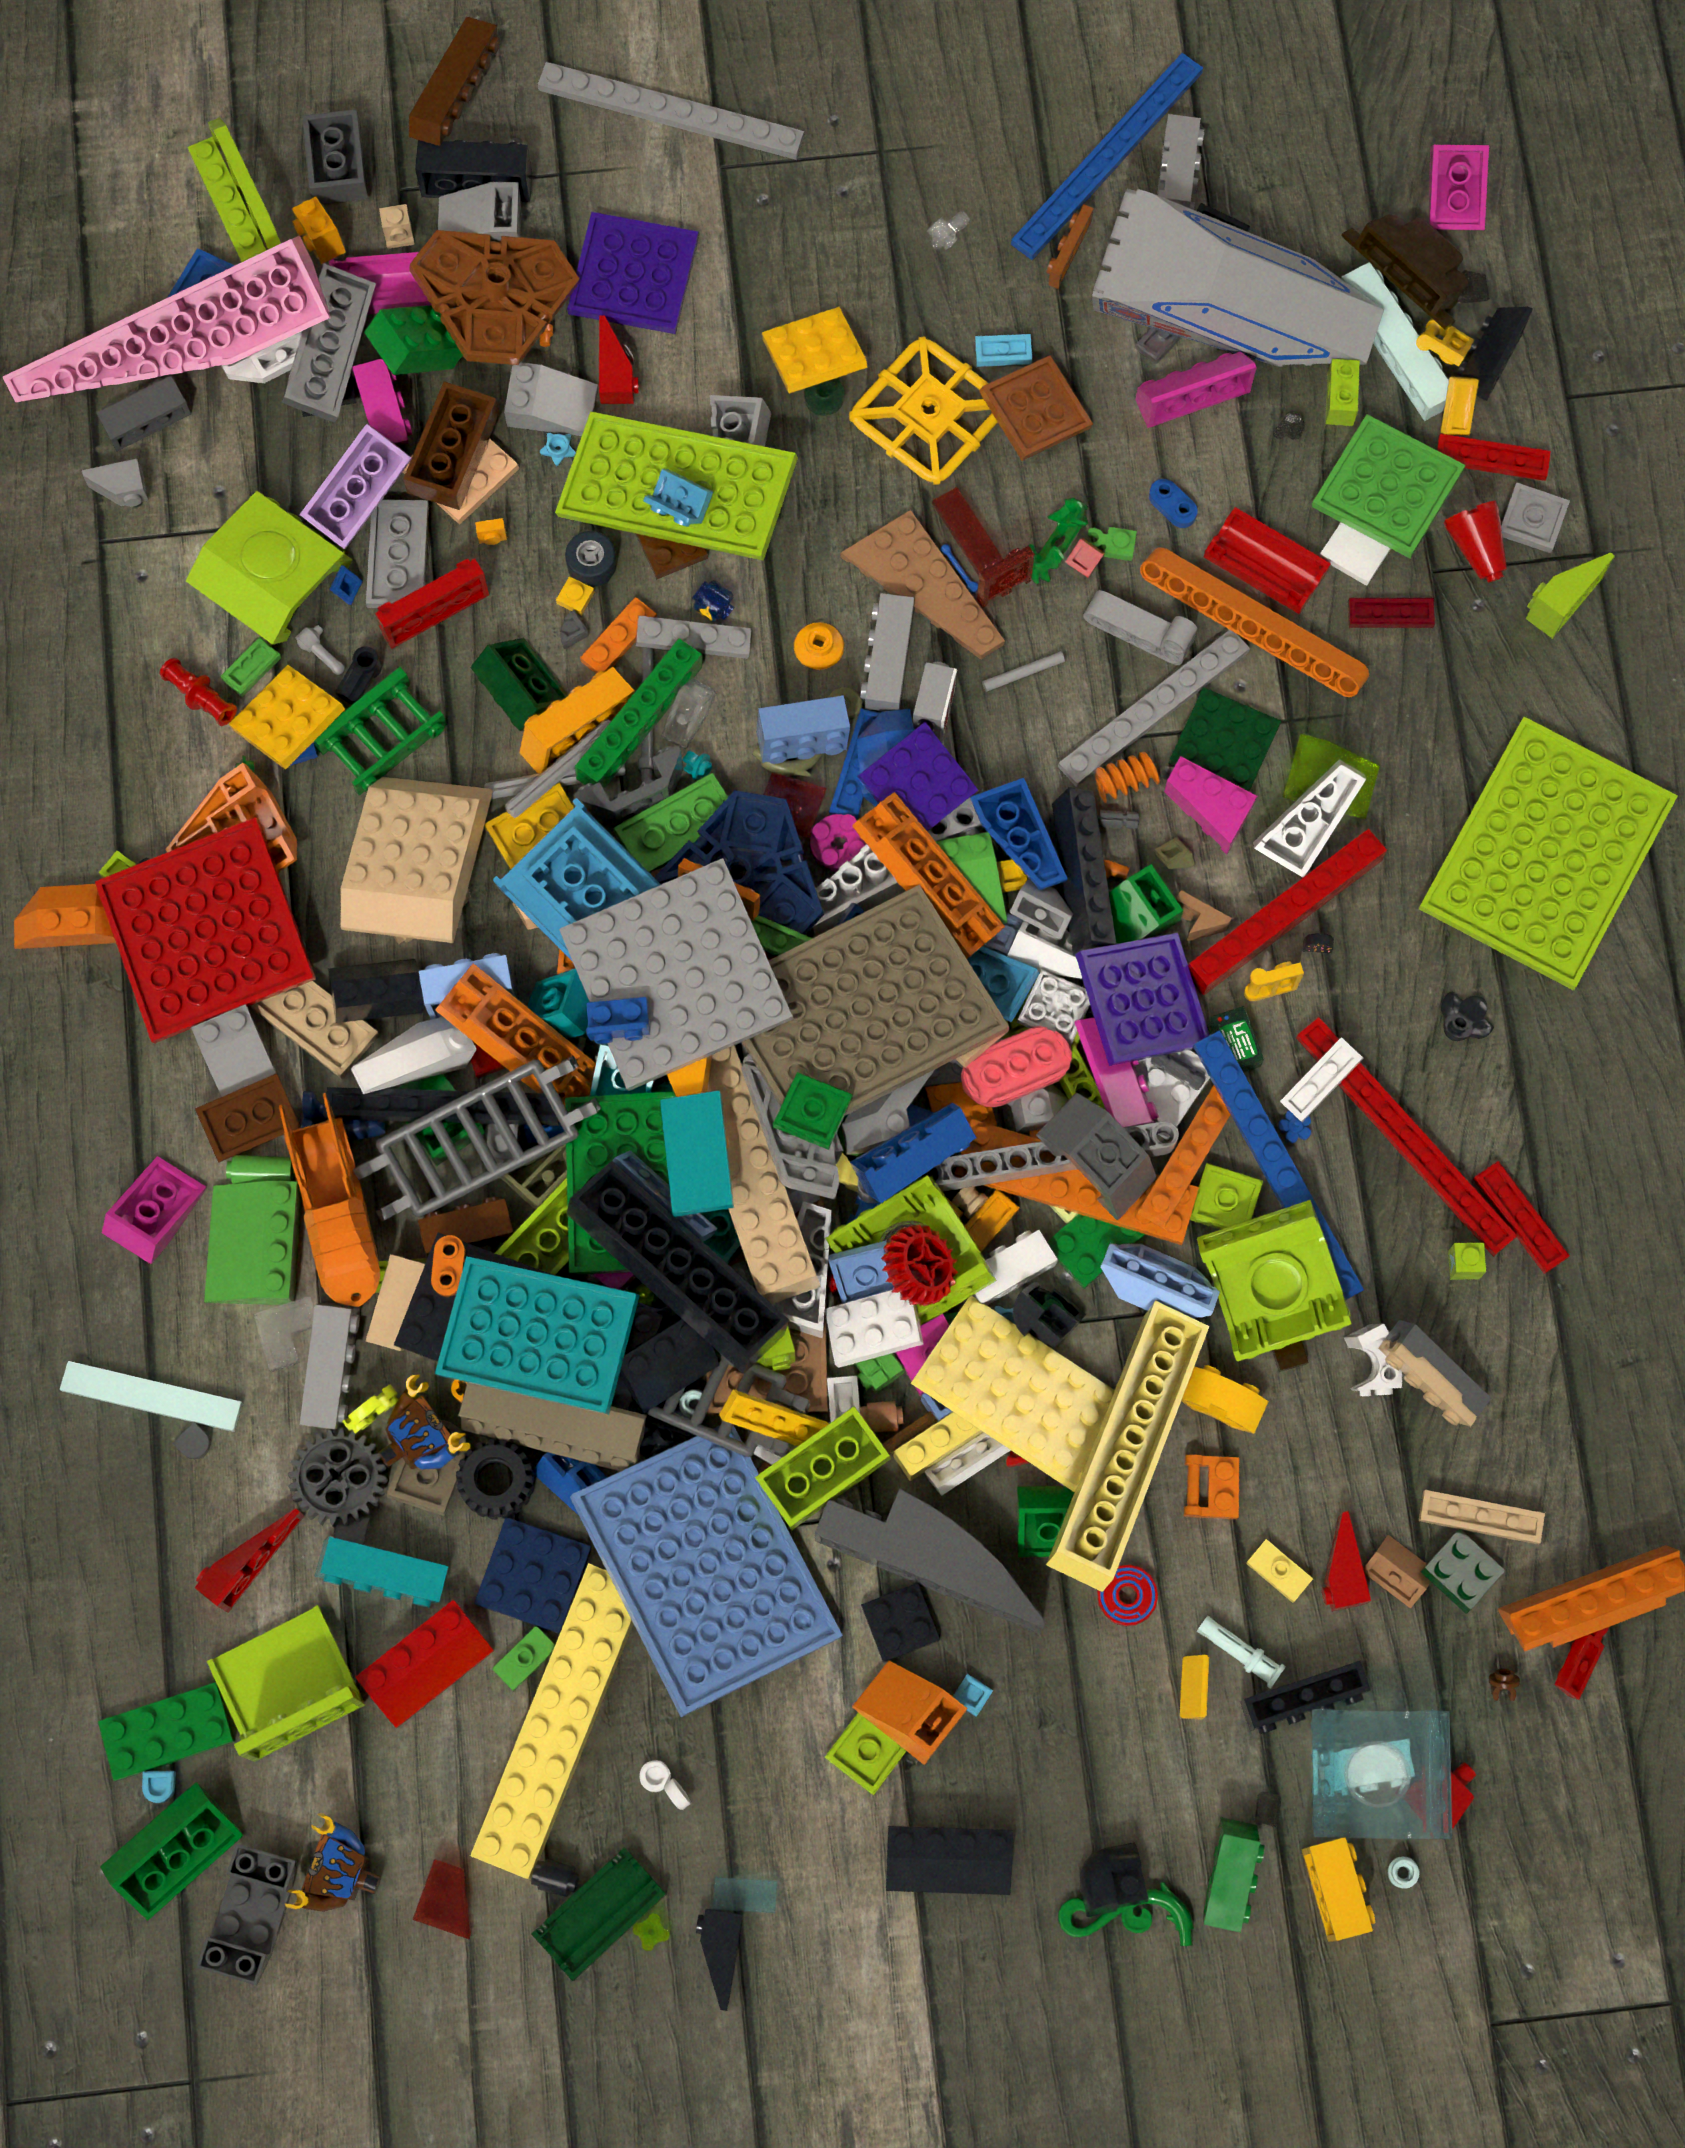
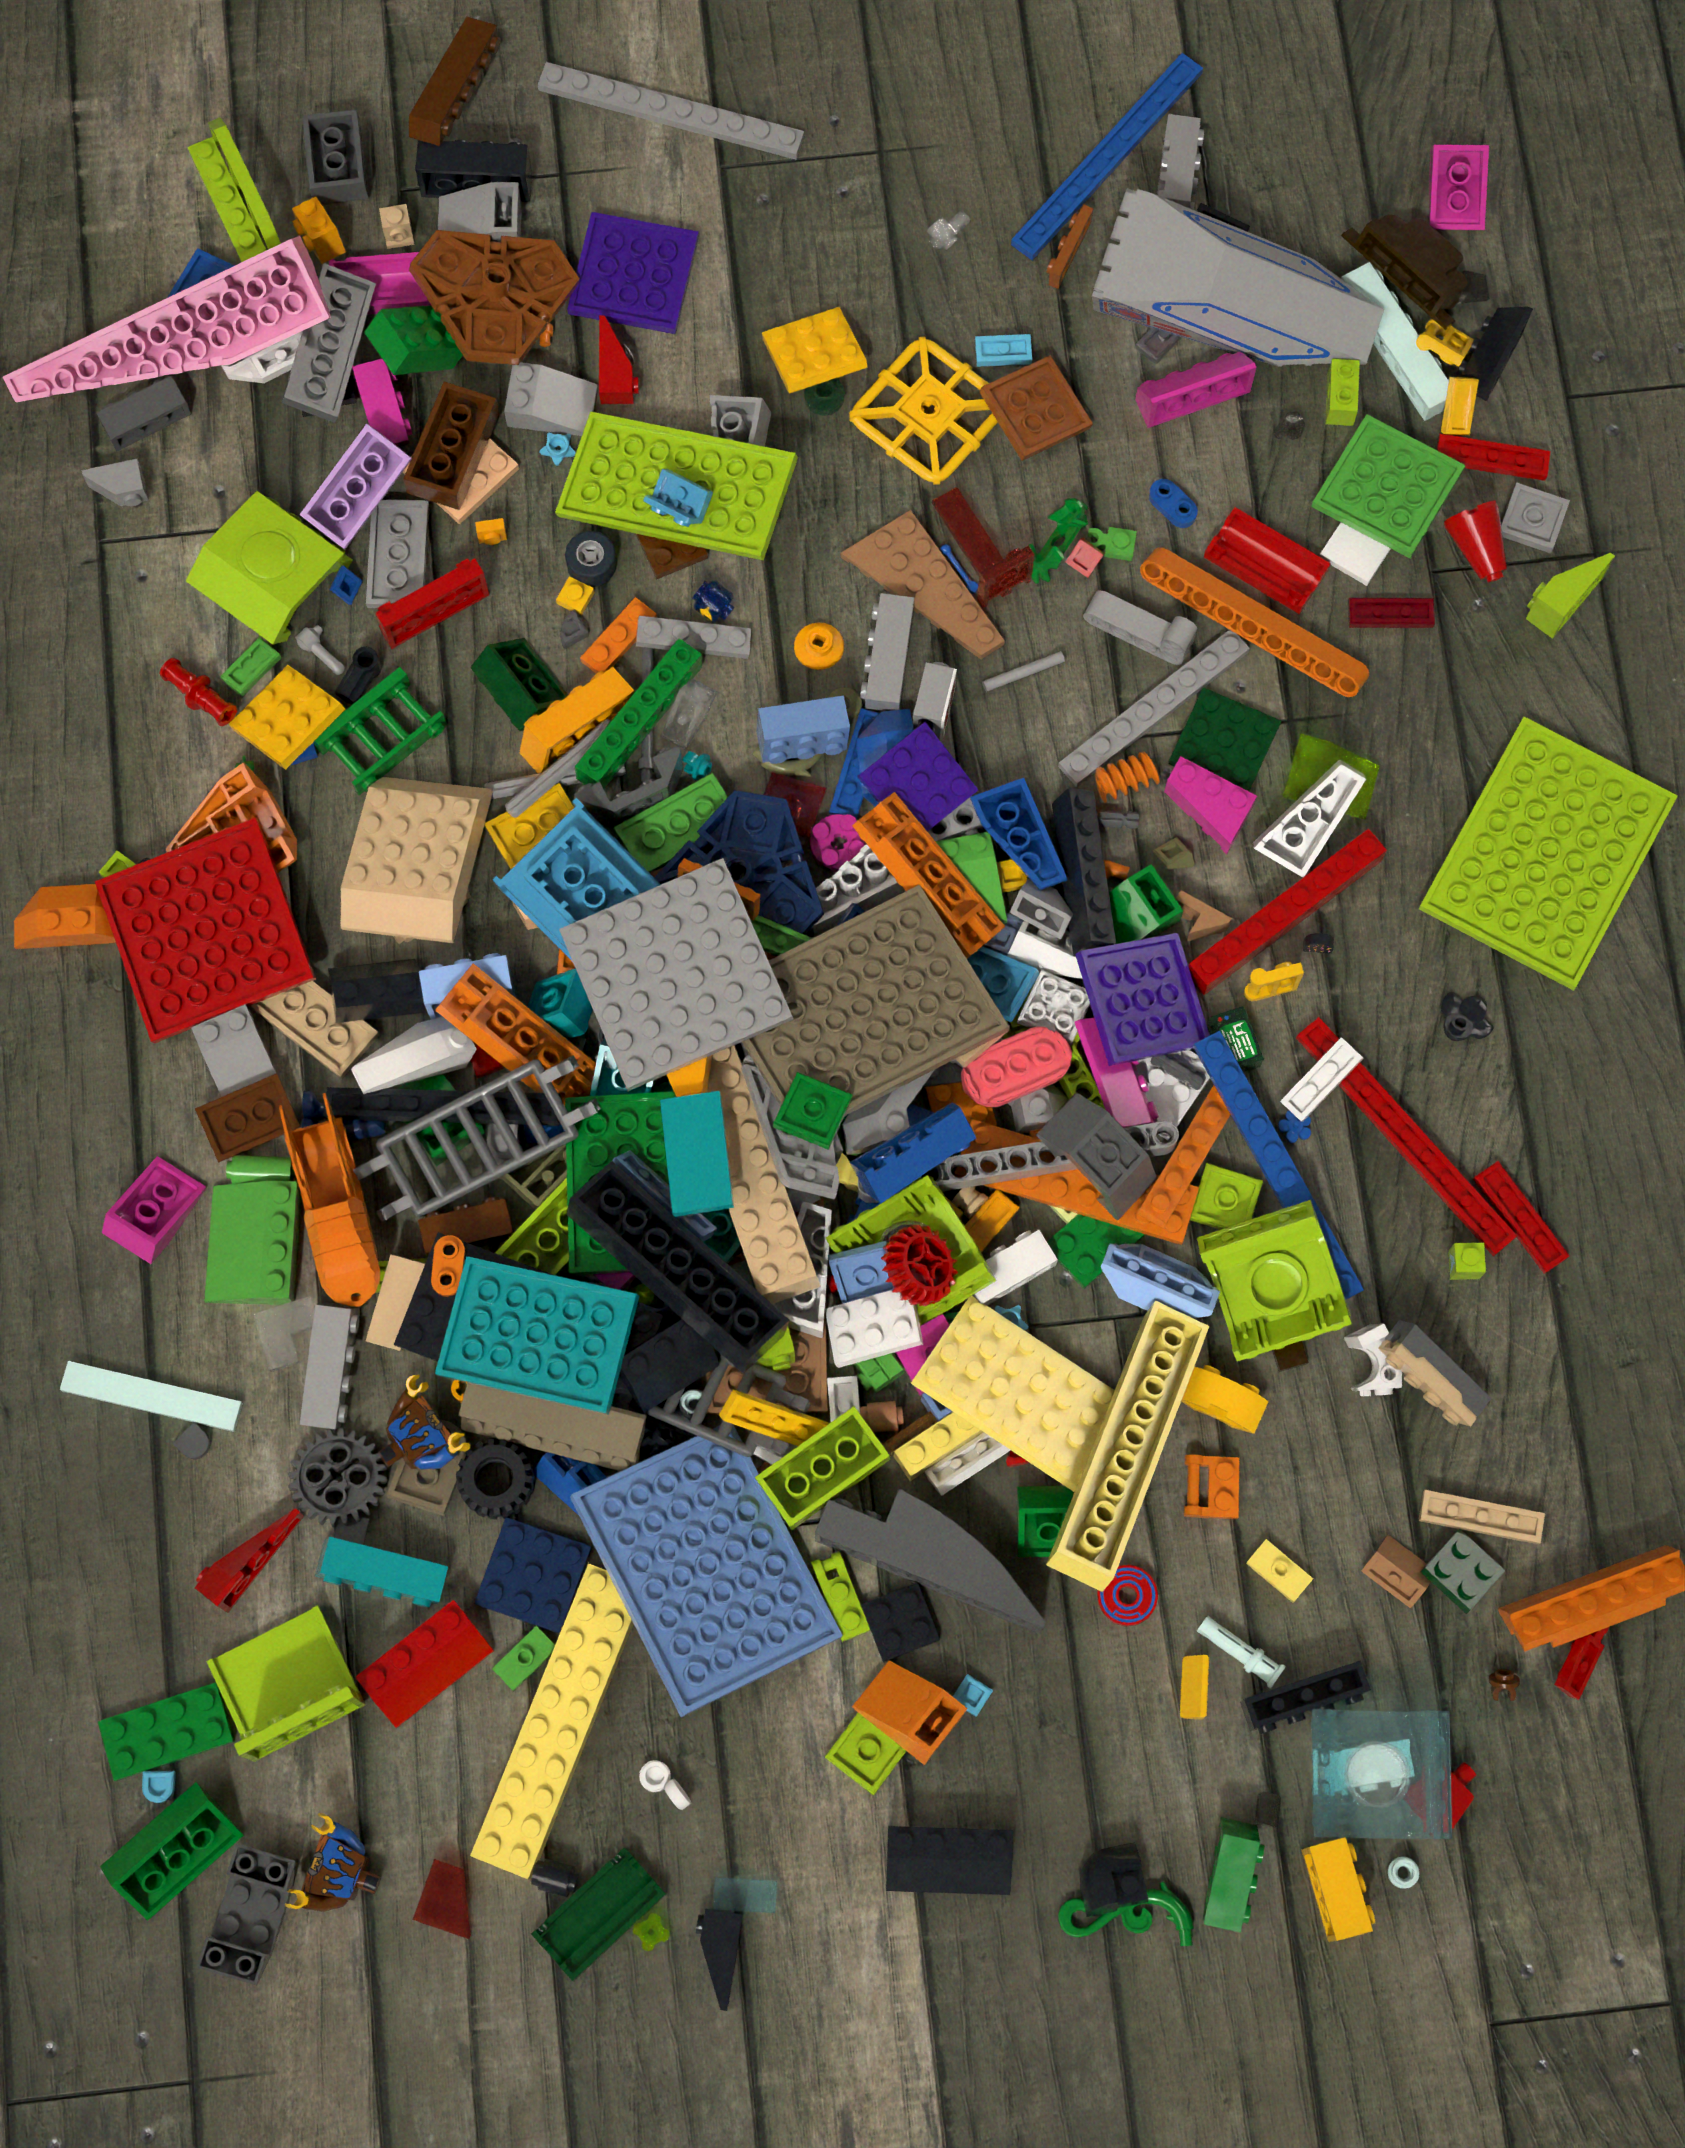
(363, 1415): neon yellow plate -> none
(618, 1019): blue bracket -> none
(841, 1597): none -> lime plate
(1046, 1313): black brick -> none
(1345, 1575): red slope -> none

